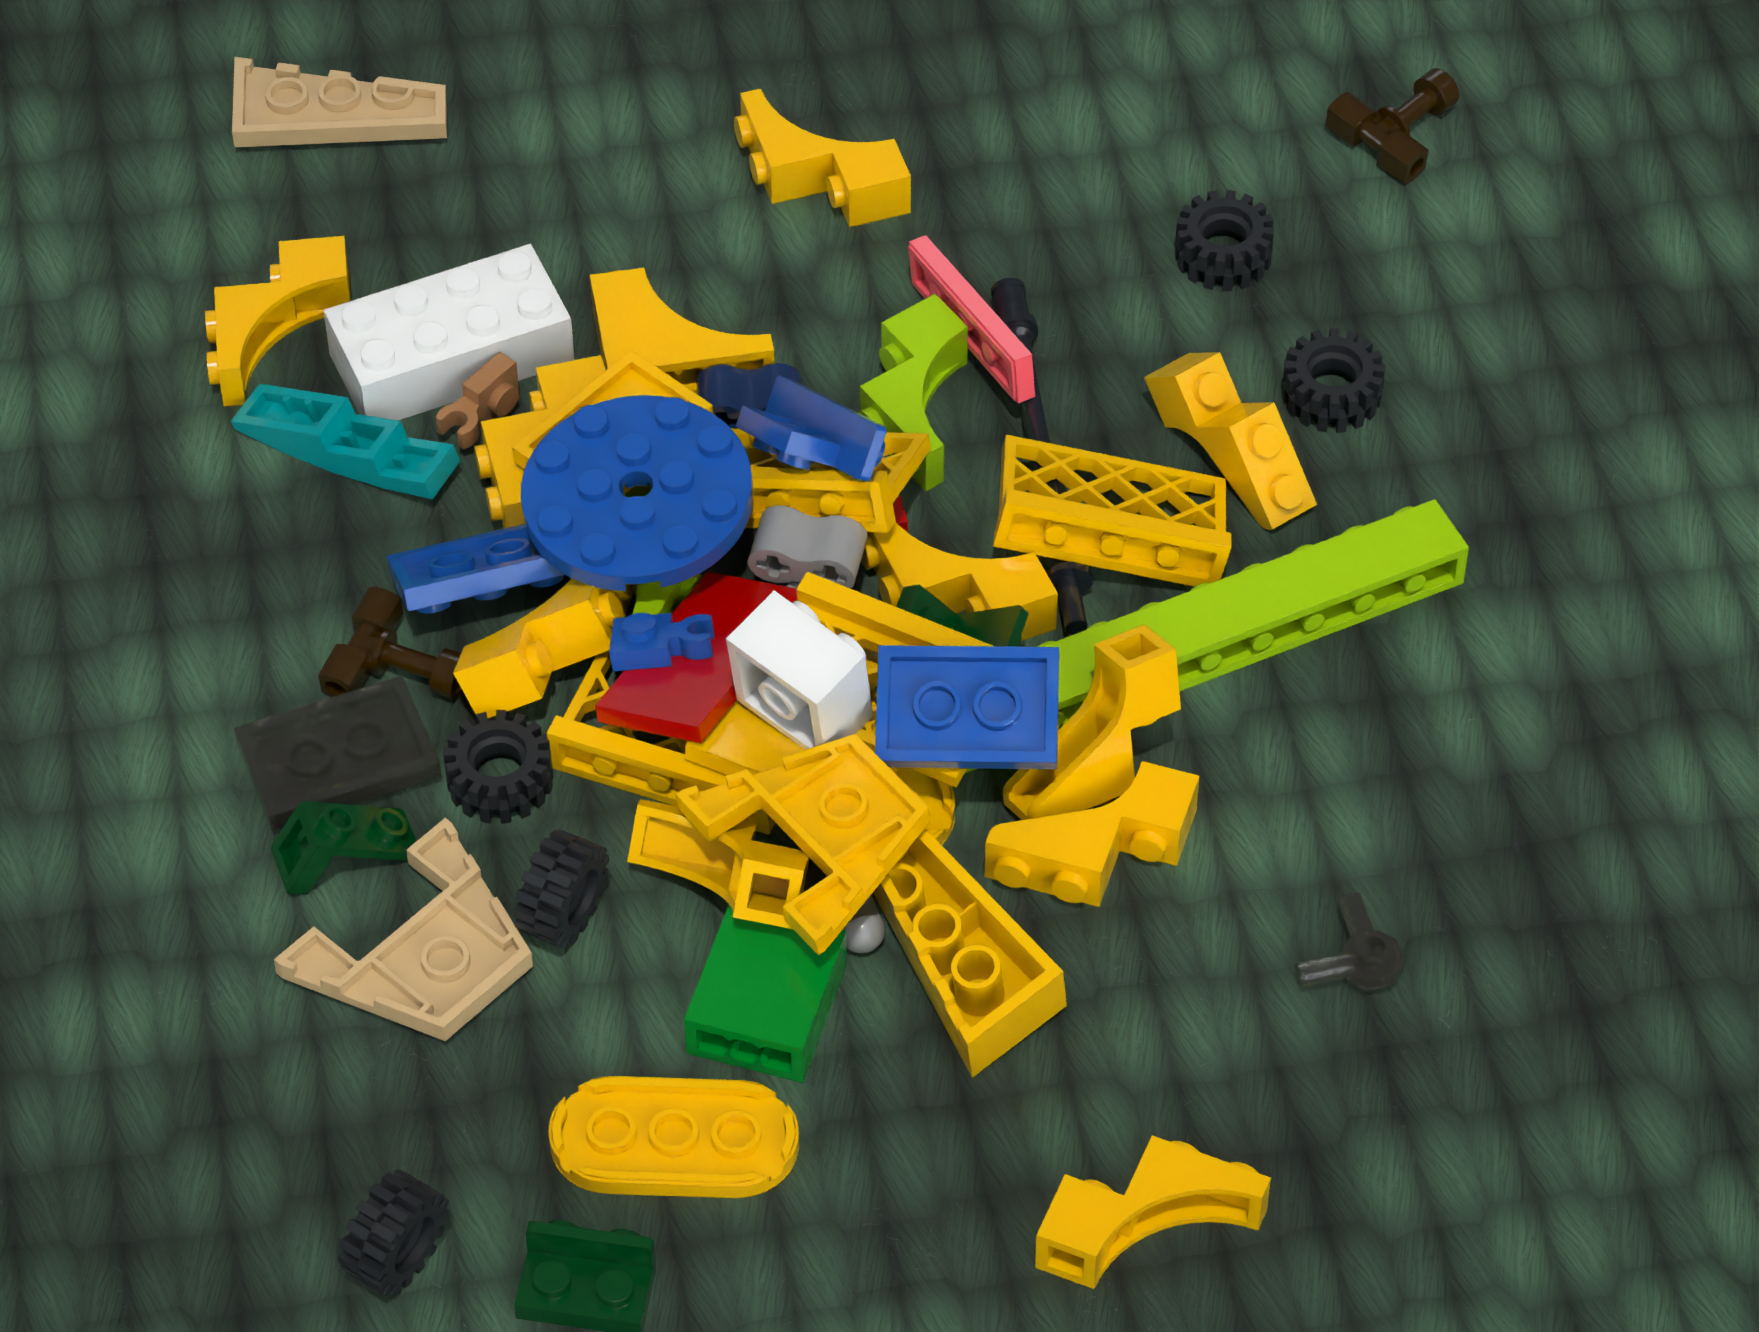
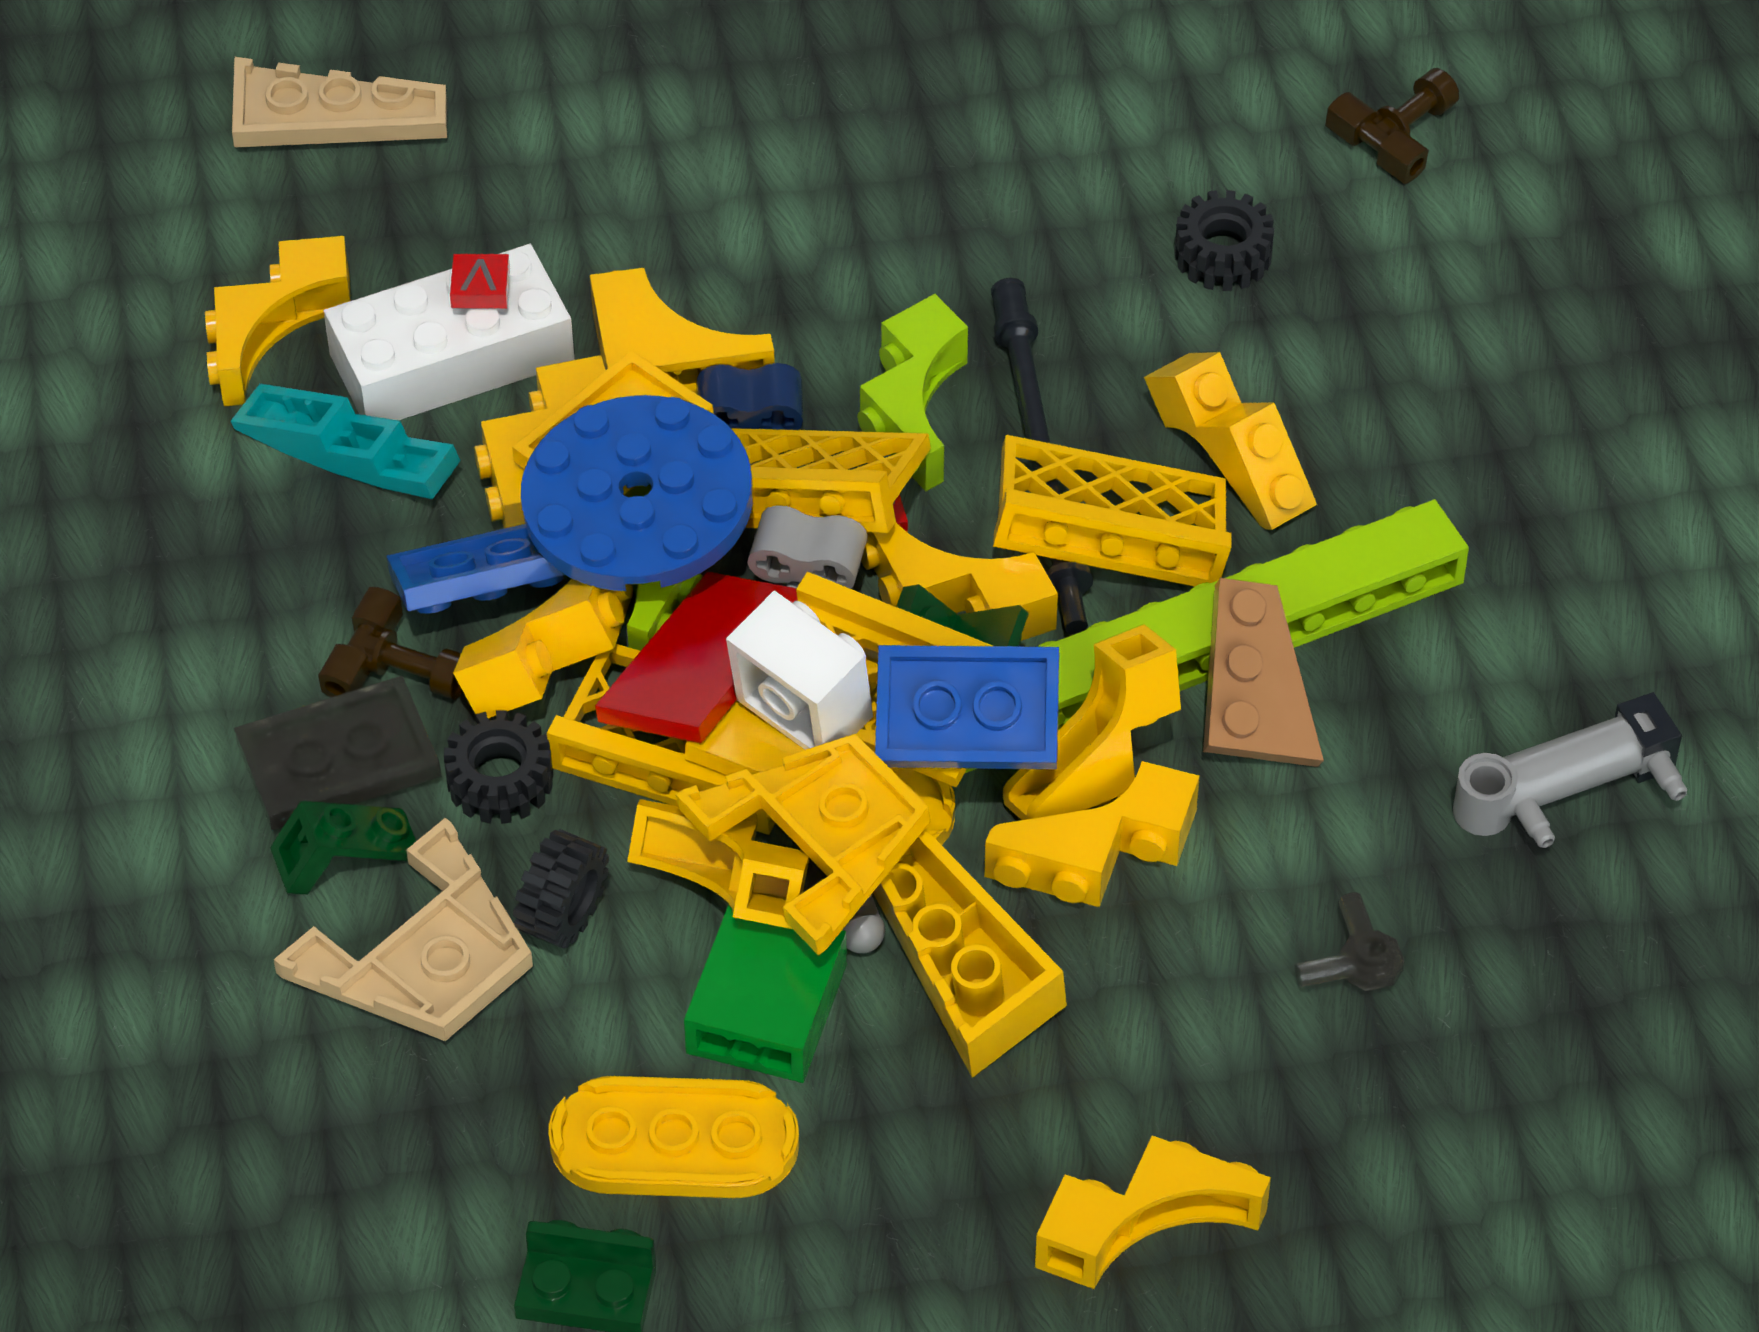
(393, 1232): black tyre -> none
(480, 281): none -> red tile
(485, 396): medium nougat plate -> none
(653, 639): blue plate -> none
(792, 163): yellow arch -> none
(811, 427): blue bracket -> none
(988, 335): coral tile -> none
(1255, 681): none -> medium nougat wing
(1330, 403): black tyre -> none
(1634, 742): none -> light grey piece

